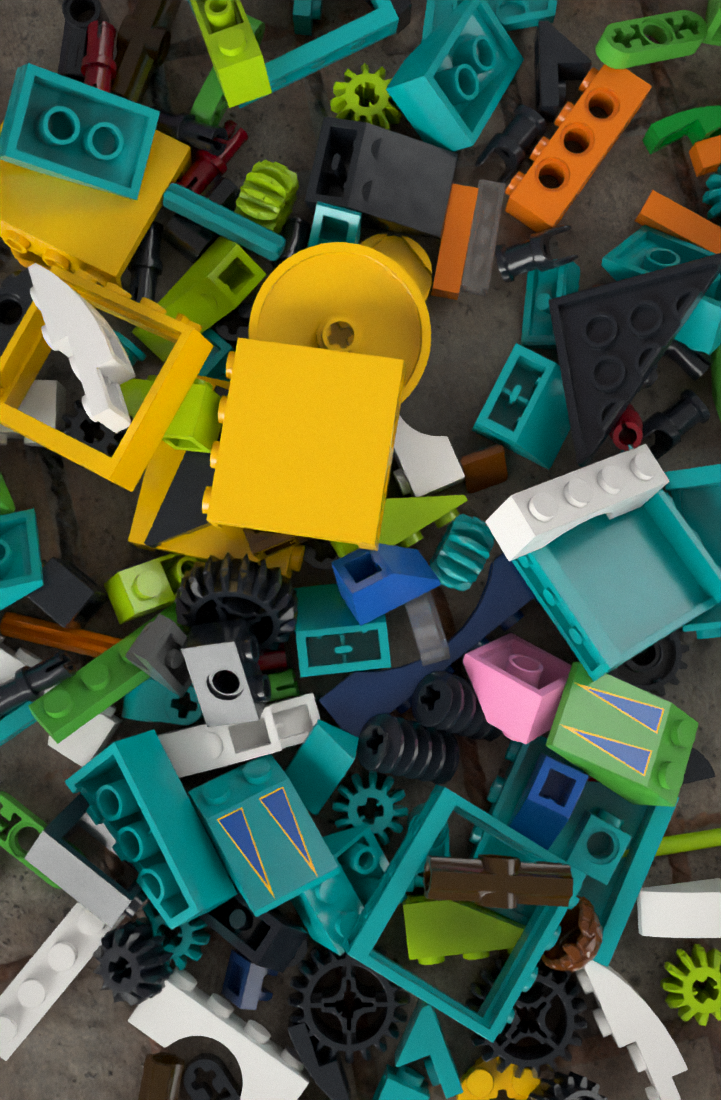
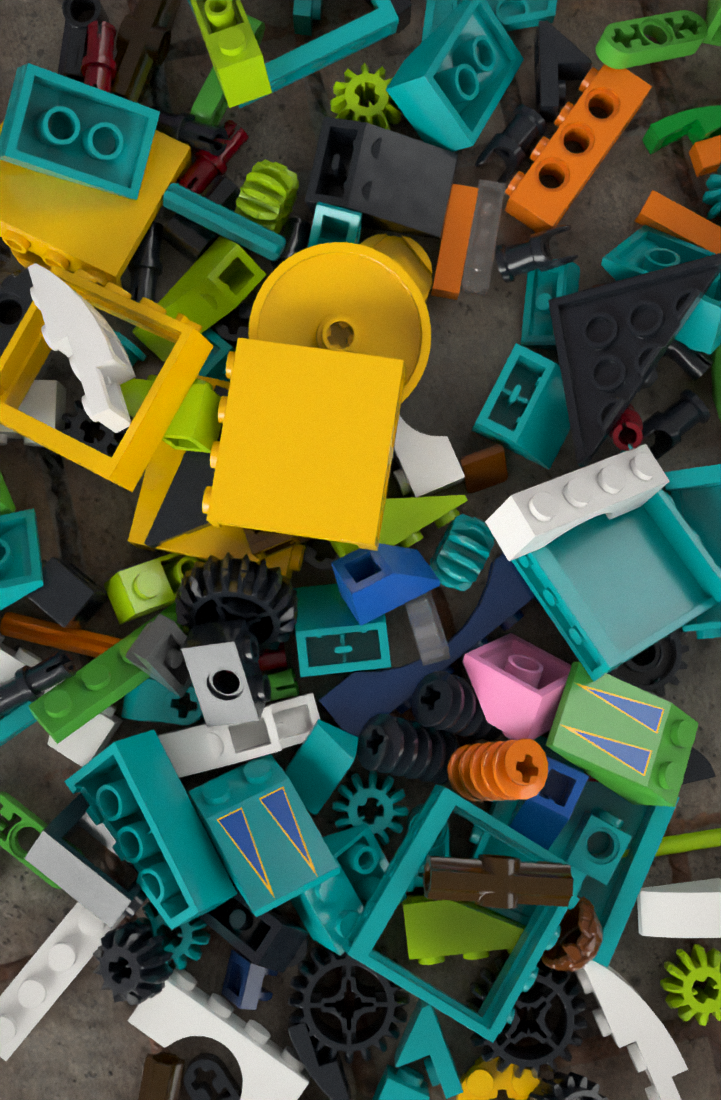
(498, 770): none -> orange piece

